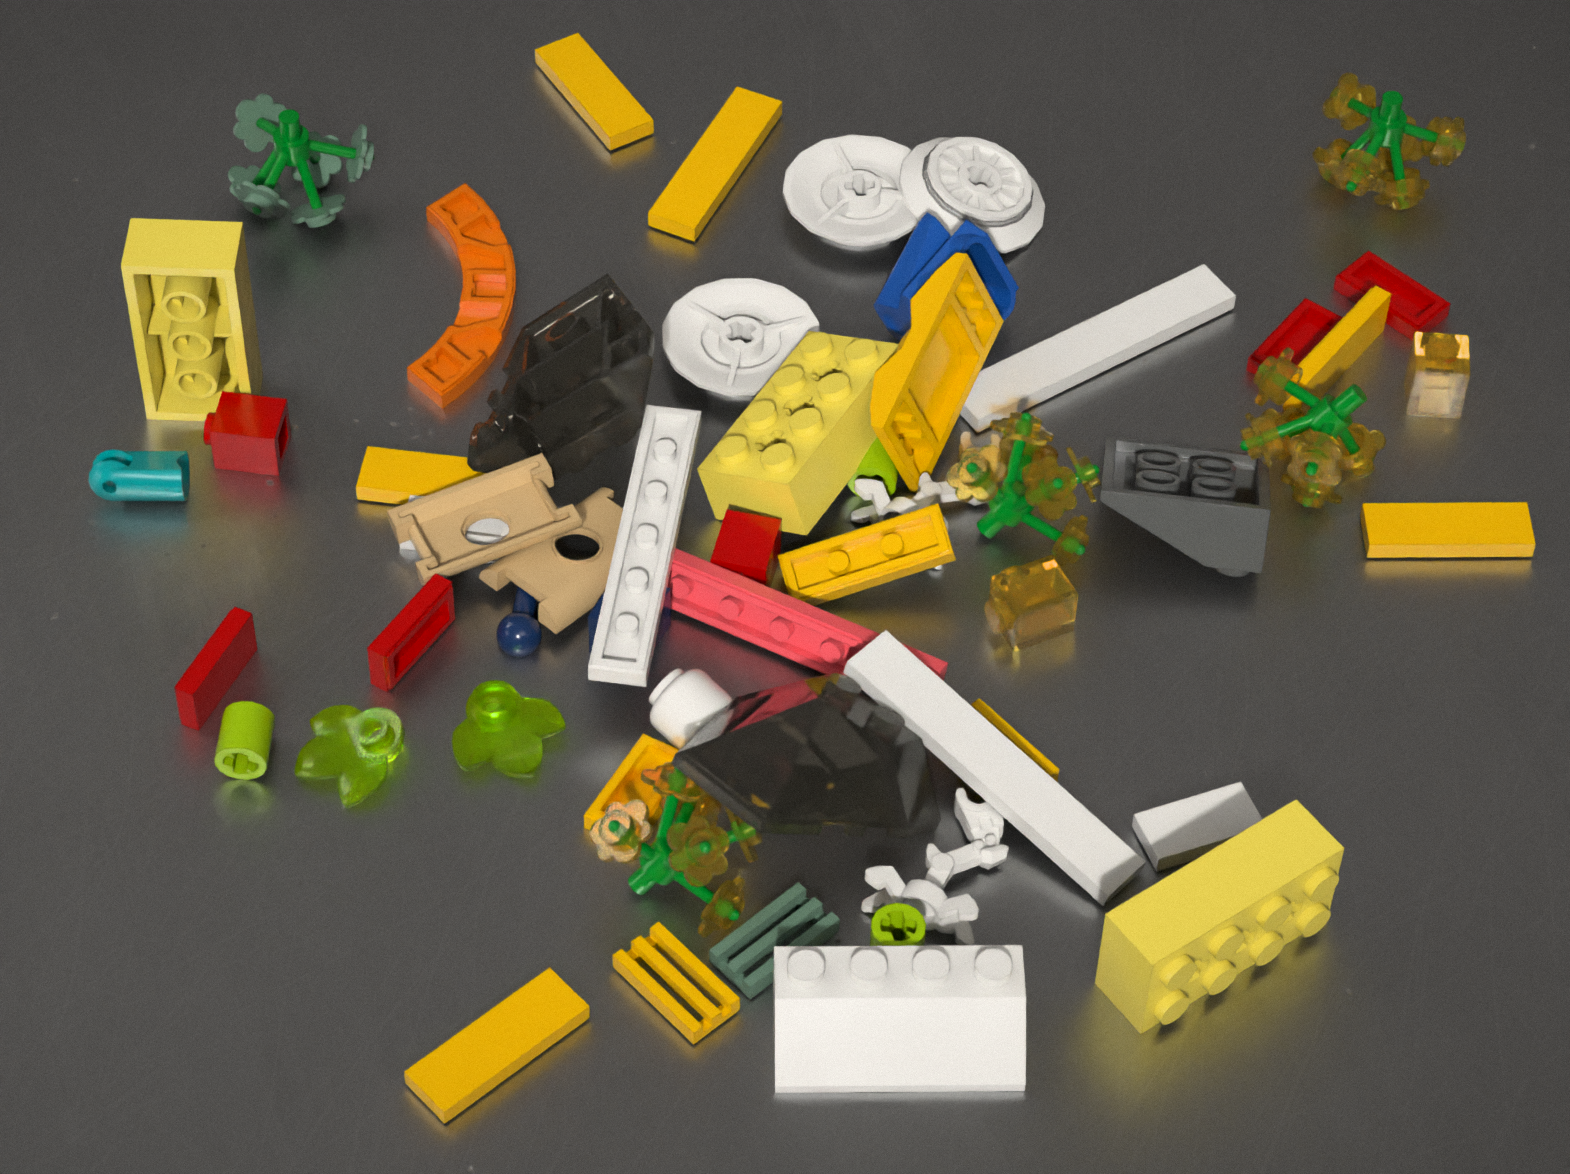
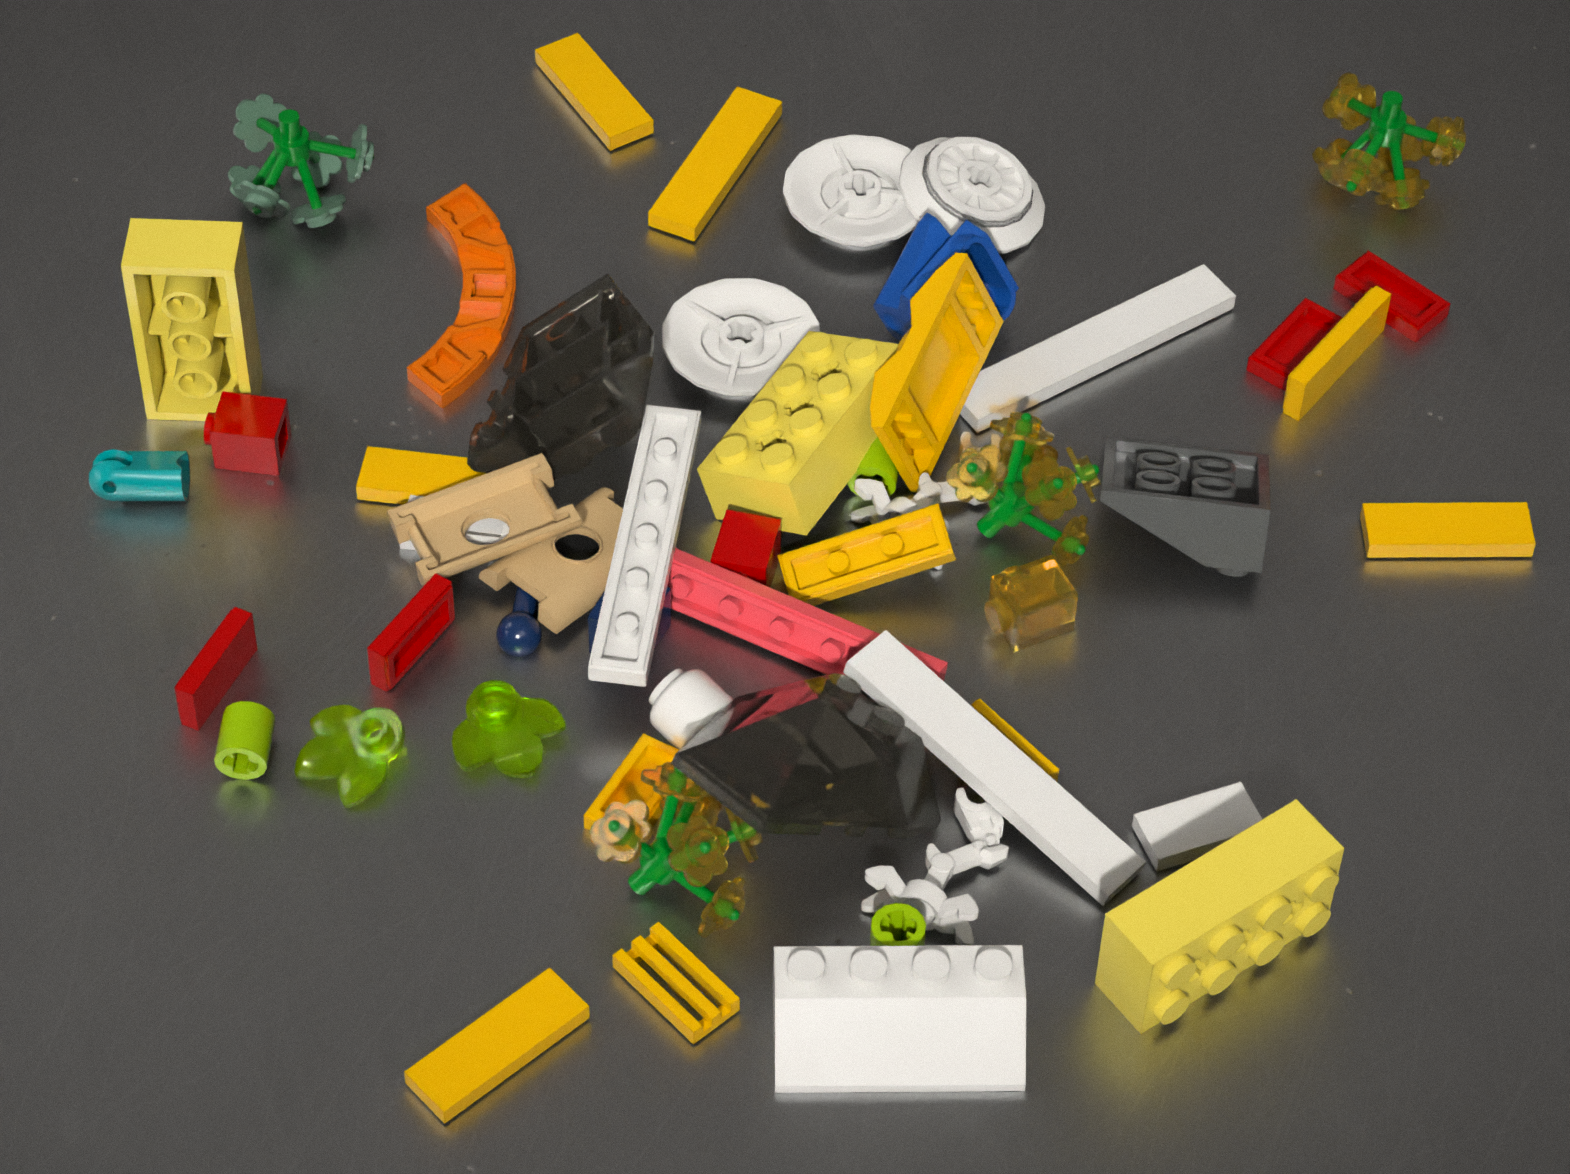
(766, 919): sand green tile -> none
(1319, 440): clear yellow plant -> none
(1437, 375): clear yellow brick -> none

